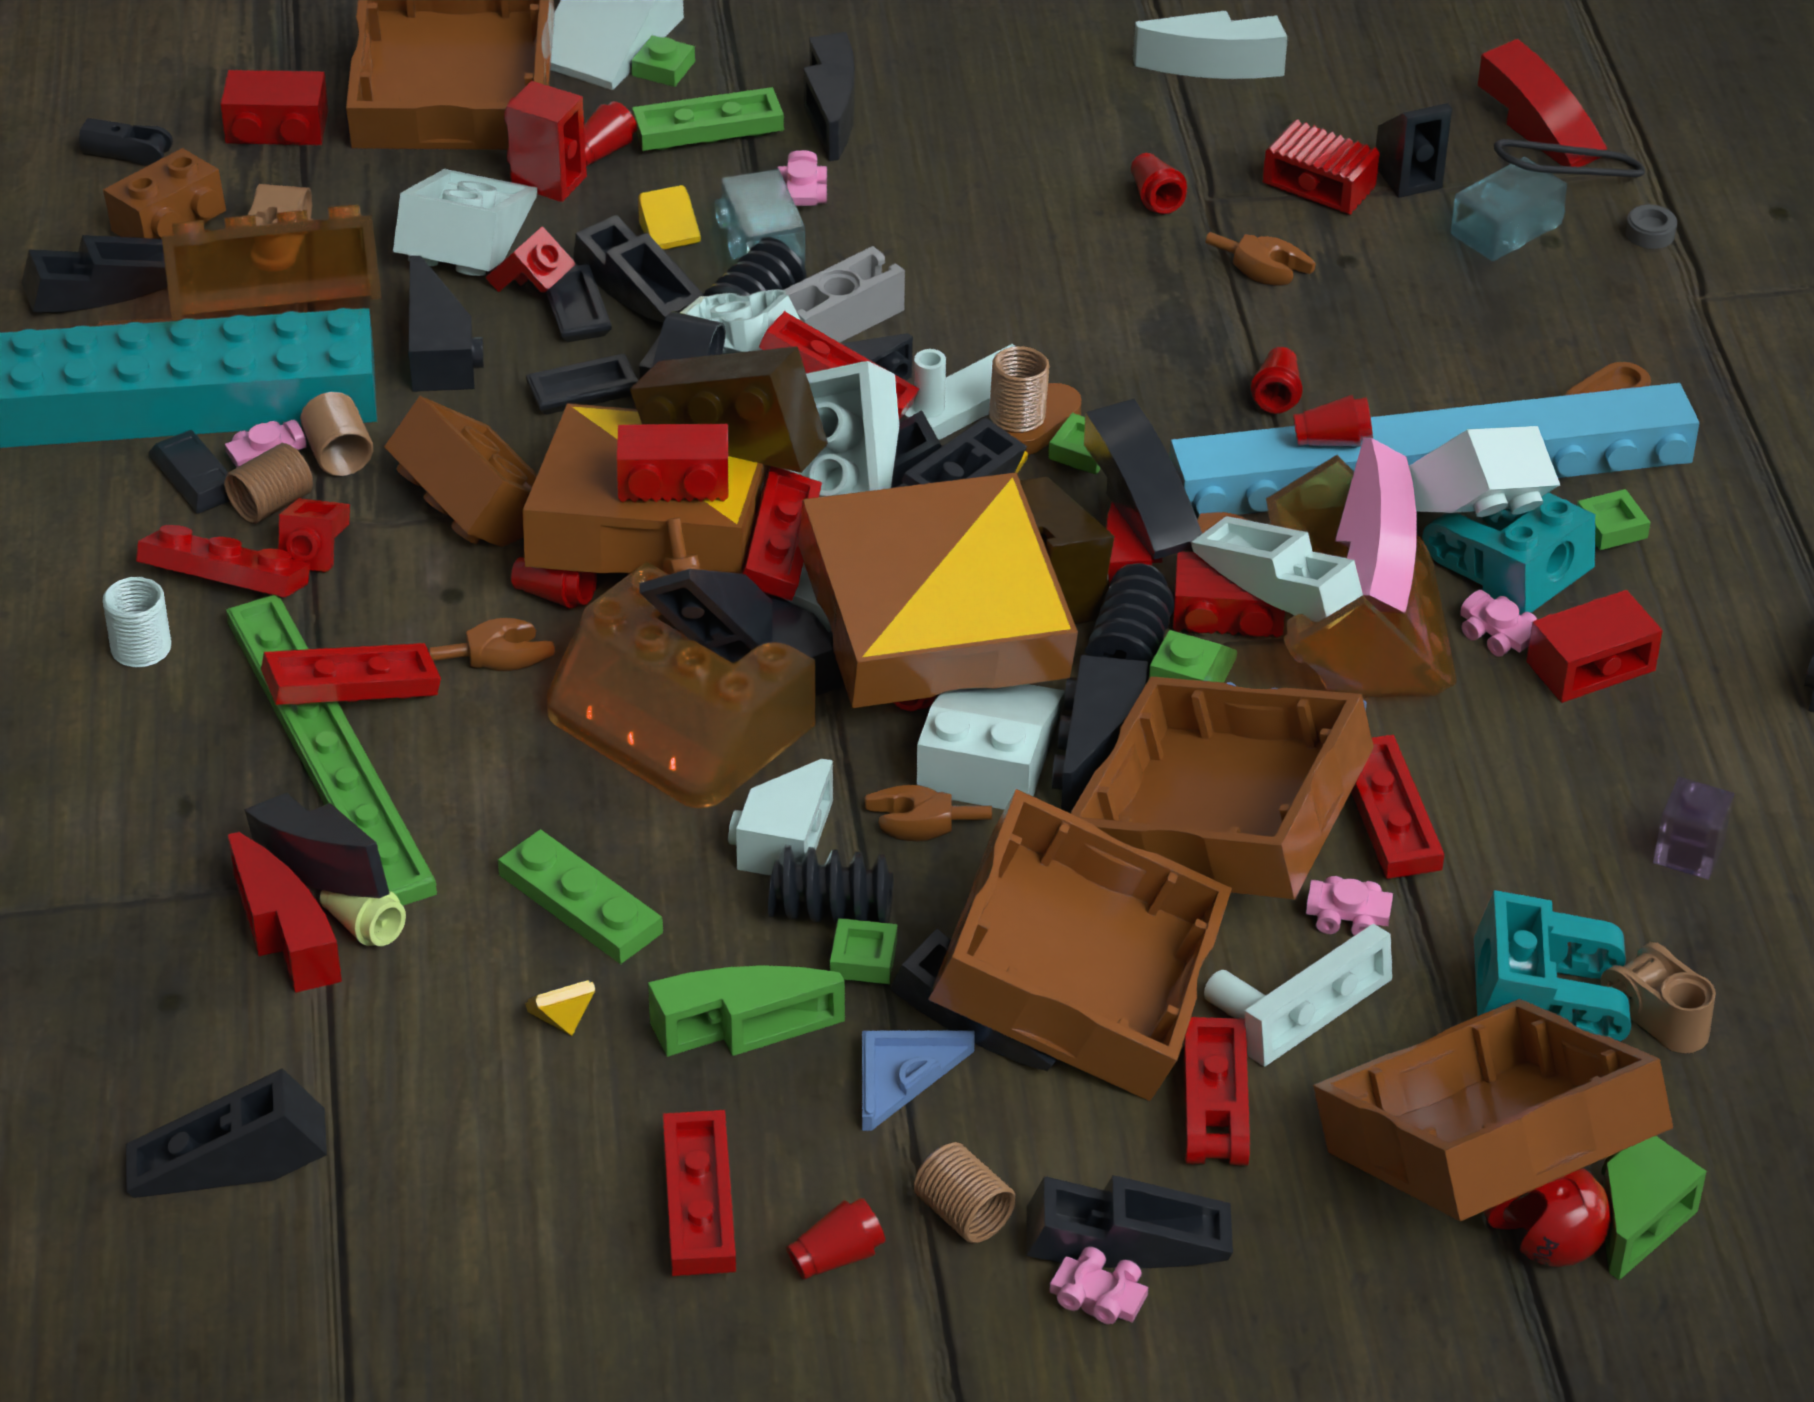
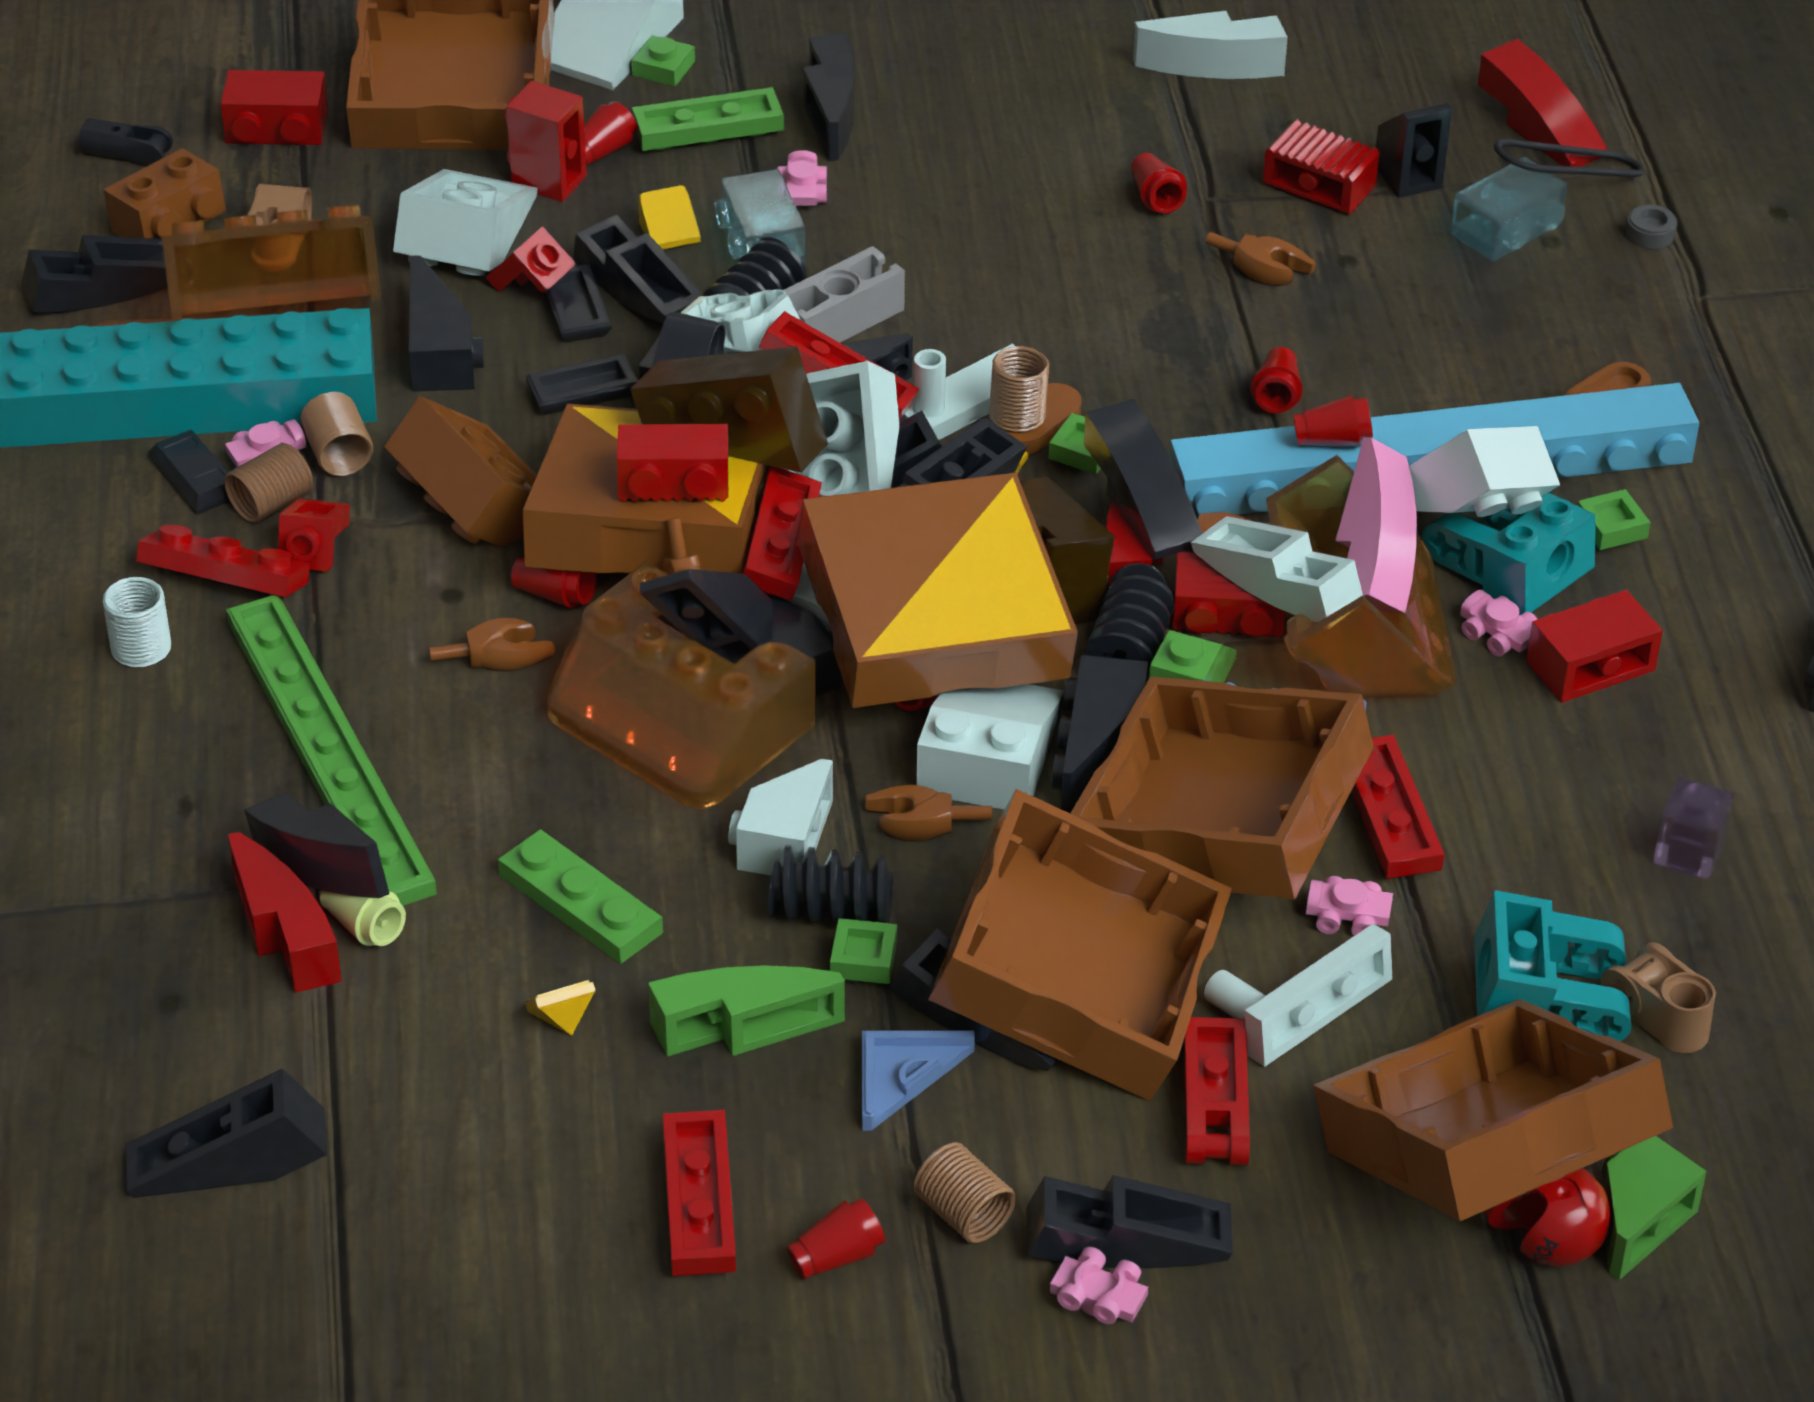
(350, 673): red plate -> none

